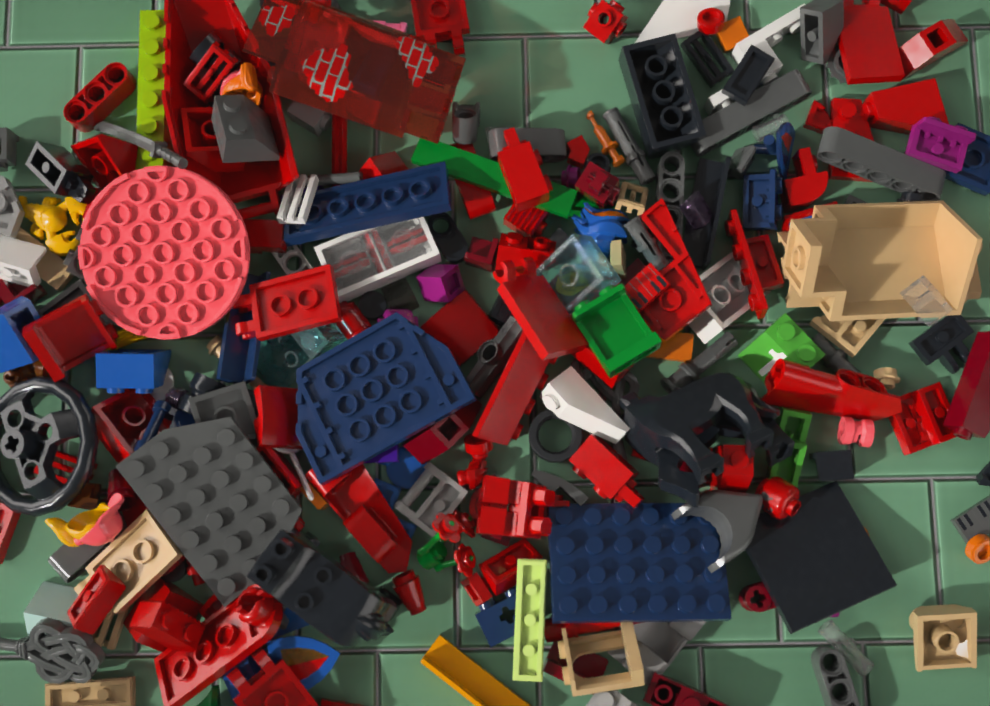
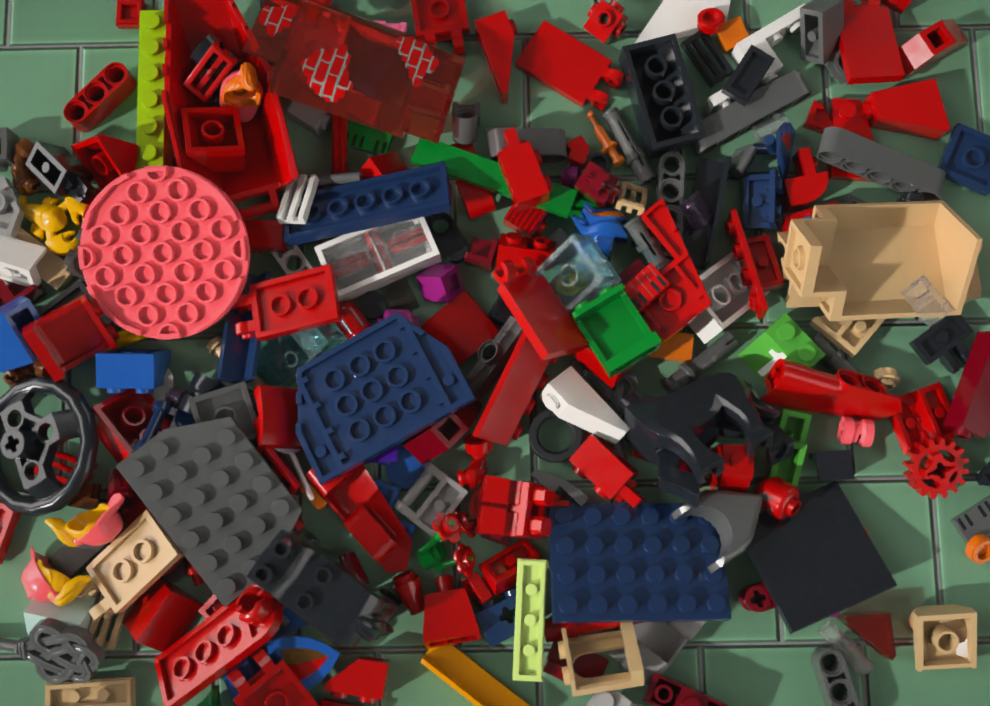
(23, 180): none -> reddish brown arm
(48, 584): none -> hair
(96, 600): red slope -> none
(129, 13): none -> red tile
(157, 149): dark grey sword -> none
(167, 625): red brick -> none
(242, 130): dark grey slope -> none
(362, 678): none -> red slope
(367, 139): none -> green tile
(448, 616): none -> red torso
(496, 40): none -> red slope
(568, 66): none -> red tile
(618, 258): tan tile -> none
(874, 629): none -> clear red slope
(925, 460): none -> red gear
(939, 143): magenta bracket -> none

